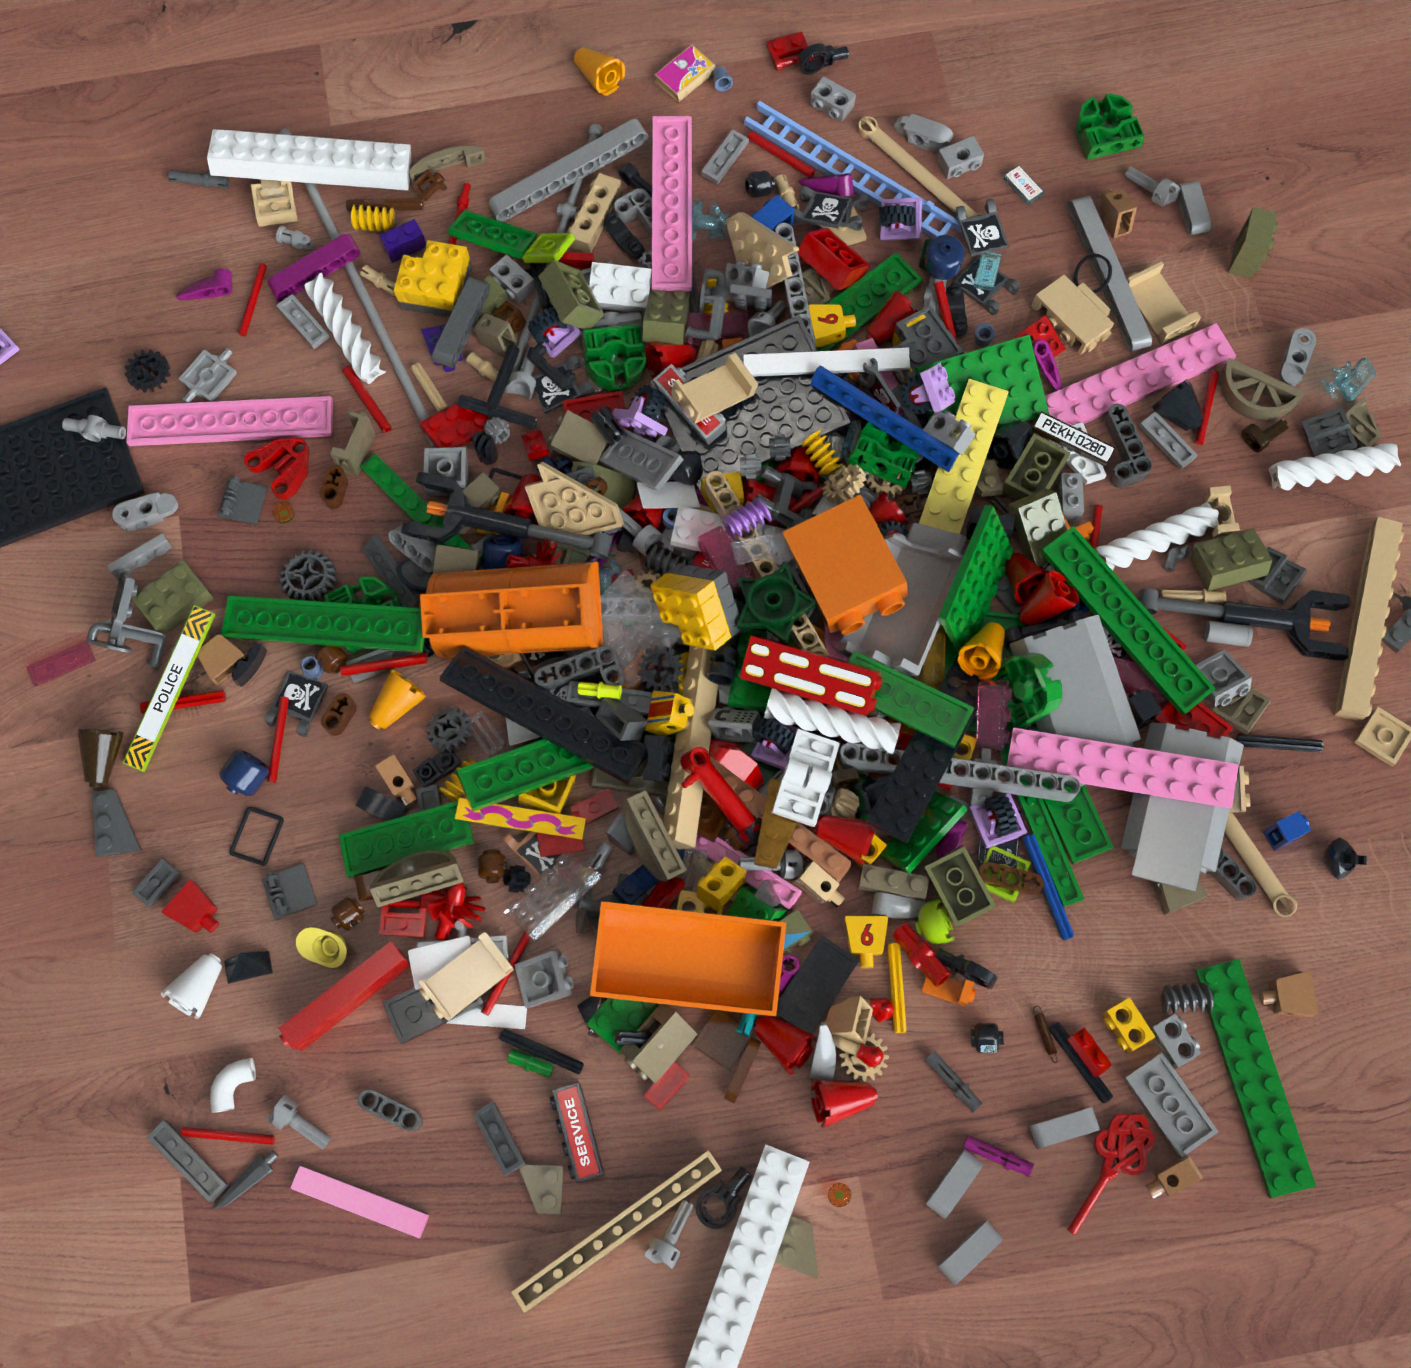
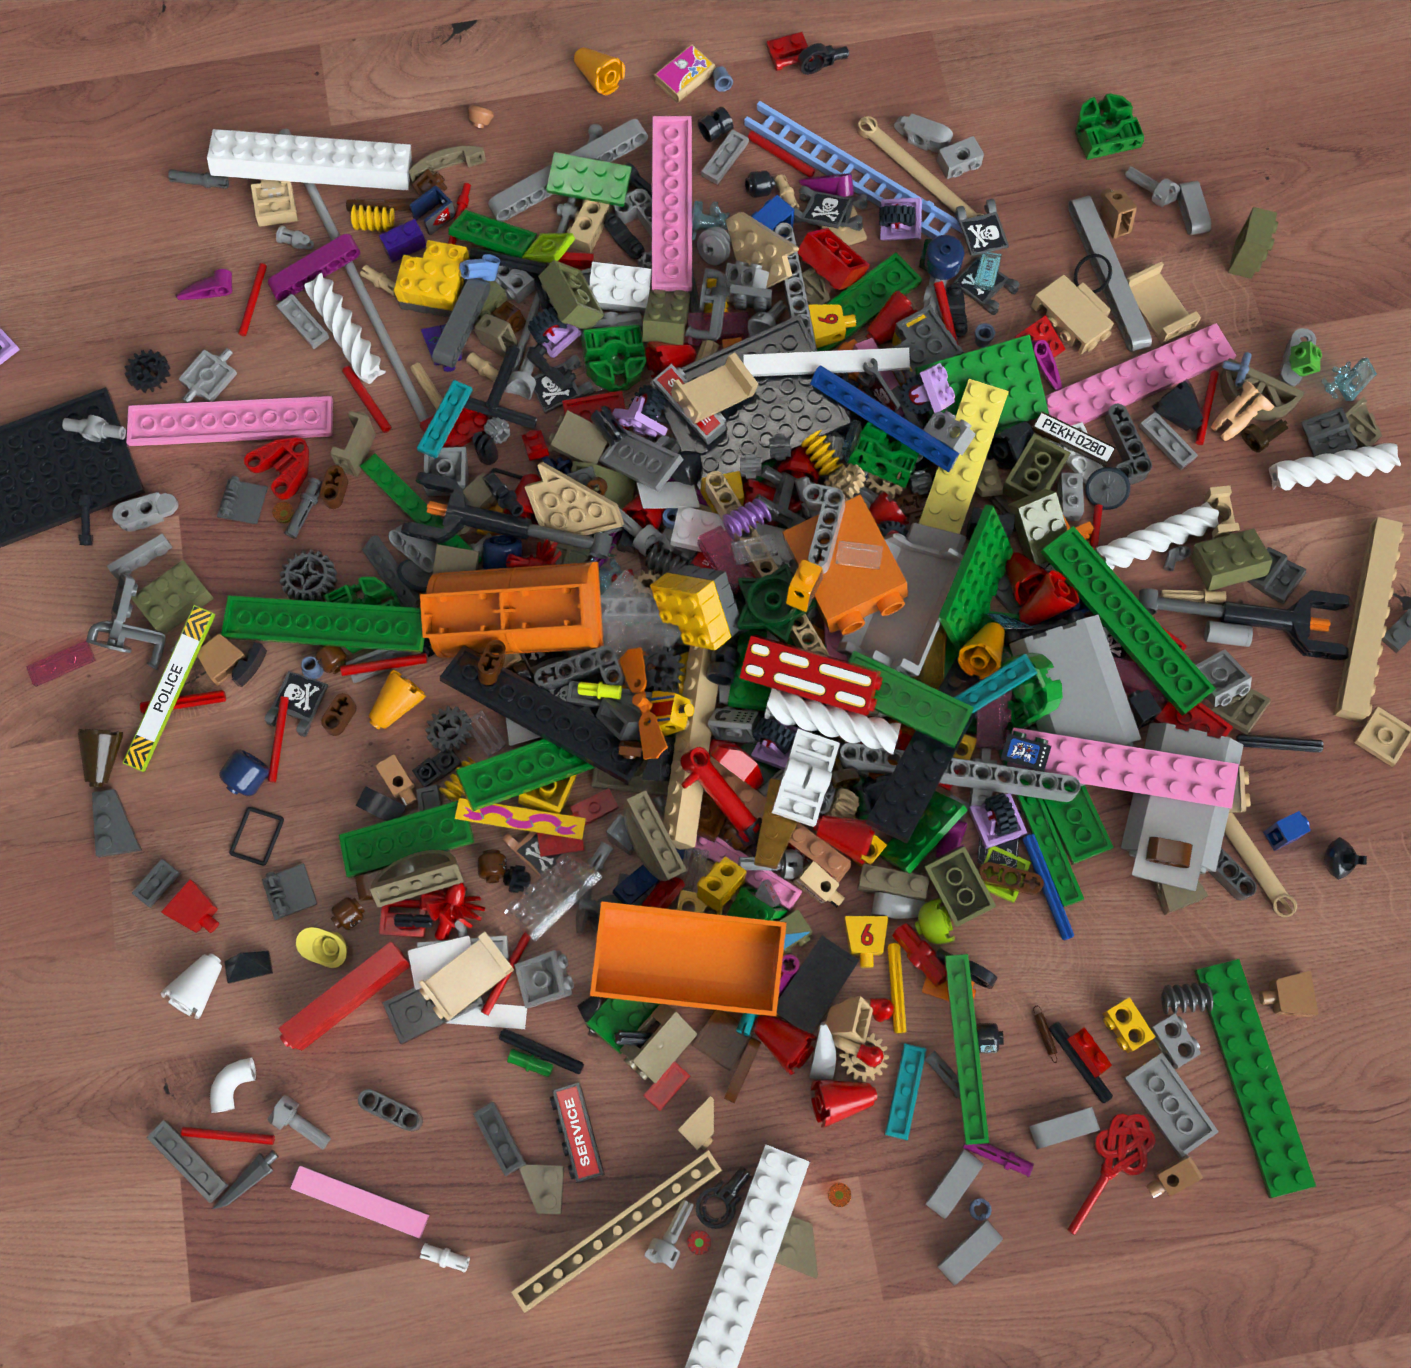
(85, 502): none -> black bar
(308, 499): none -> dark grey pin
(409, 920): none -> black piece
(429, 201): none -> dark blue piece
(444, 419): none -> teal tile
(445, 1257): none -> white pin
(480, 116): none -> nougat cone
(480, 268): none -> medium blue piece
(488, 659): none -> reddish brown beam
(504, 497): none -> black pin
(511, 261): none -> black axle
(589, 179): none -> plate
(630, 749): none -> reddish brown plate
(651, 735): none -> orange piece
(699, 1242): none -> red tile
(700, 1126): none -> tan slope
(713, 125): none -> black wheel
(714, 245): none -> light grey piece
(800, 484): none -> light grey bar
(807, 581): none -> light orange torso
(824, 530): none -> light grey beam
(832, 99): light grey brick -> none
(859, 554): none -> clear tile
(905, 1091): none -> teal tile
(966, 1049): none -> green plate
(983, 1216): none -> sand blue bush
(998, 683): none -> teal tile
(1009, 623): none -> sticker
(1023, 185): tile -> none
(1025, 751): none -> black brick
(1108, 488): none -> dark grey wheel
(1169, 852): none -> reddish brown beam
(1240, 422): none -> light nougat piece
(1242, 368): none -> sand blue piece
(1305, 358): none -> bright green brick

